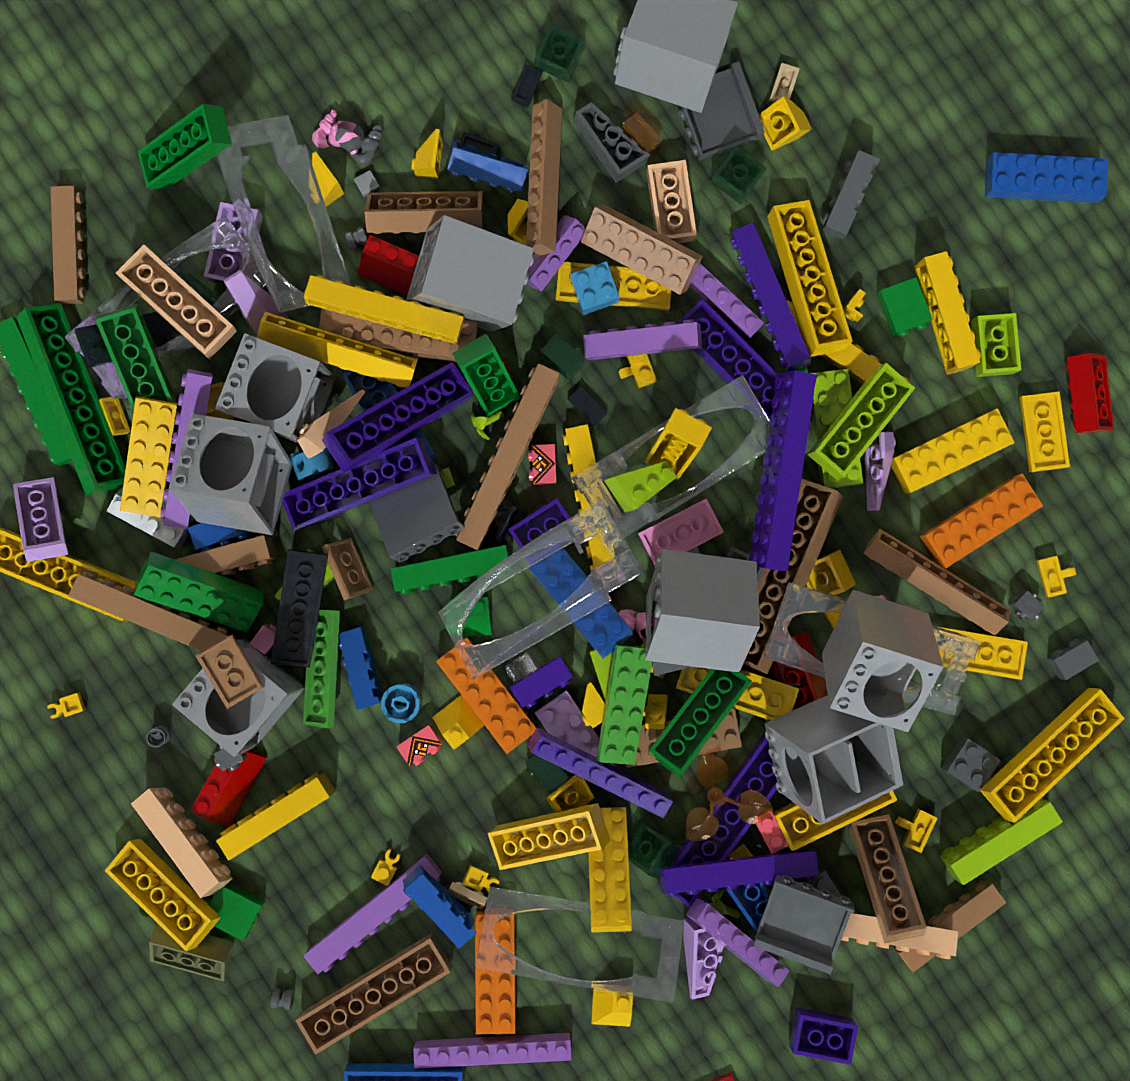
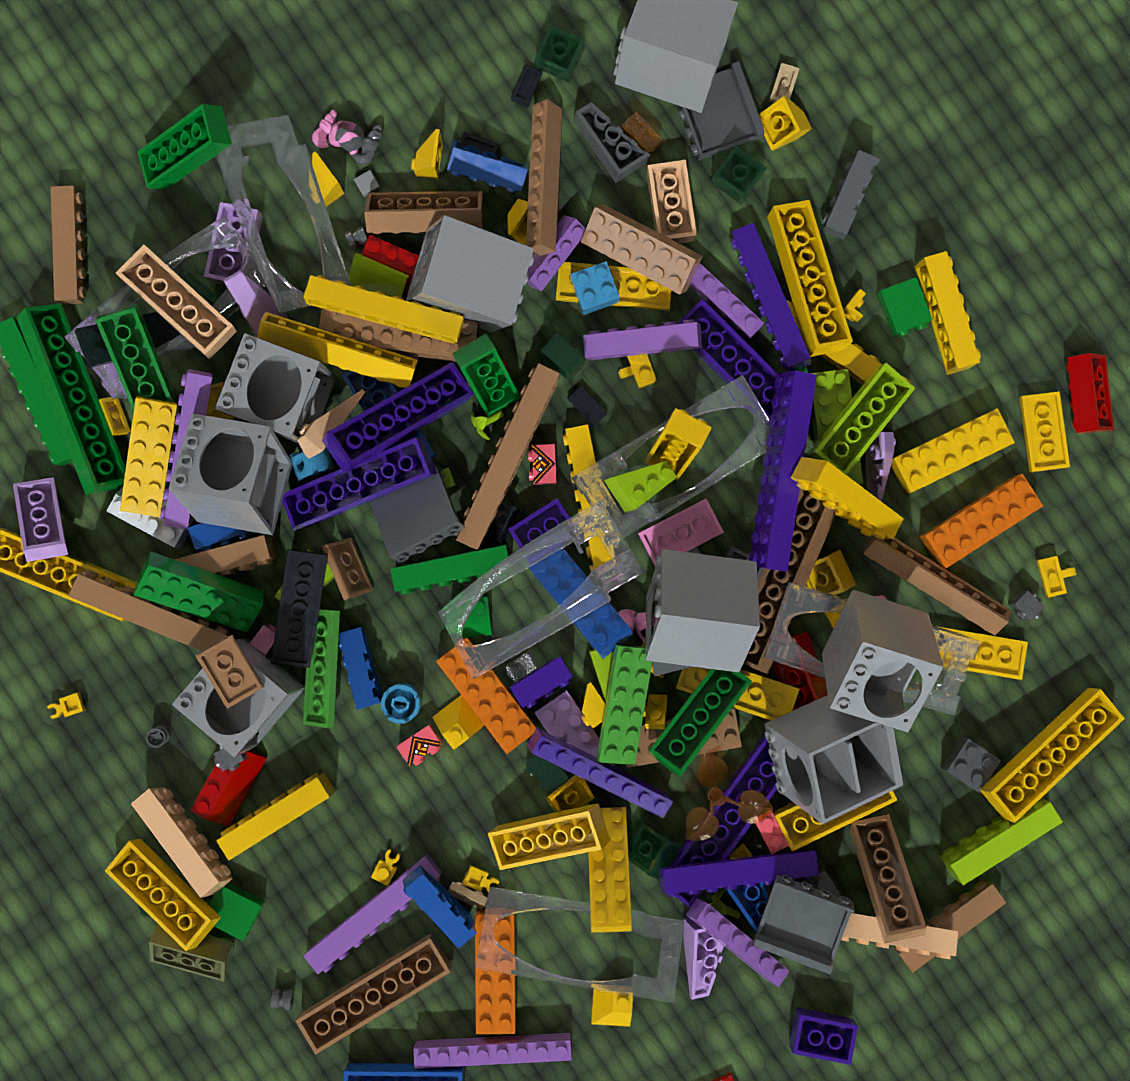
(377, 277): none -> lime tile
(846, 498): none -> yellow brick
(918, 829): yellow plate -> none
(998, 344): lime brick -> none
(1046, 177): blue brick -> none
(1072, 659): dark grey brick -> none

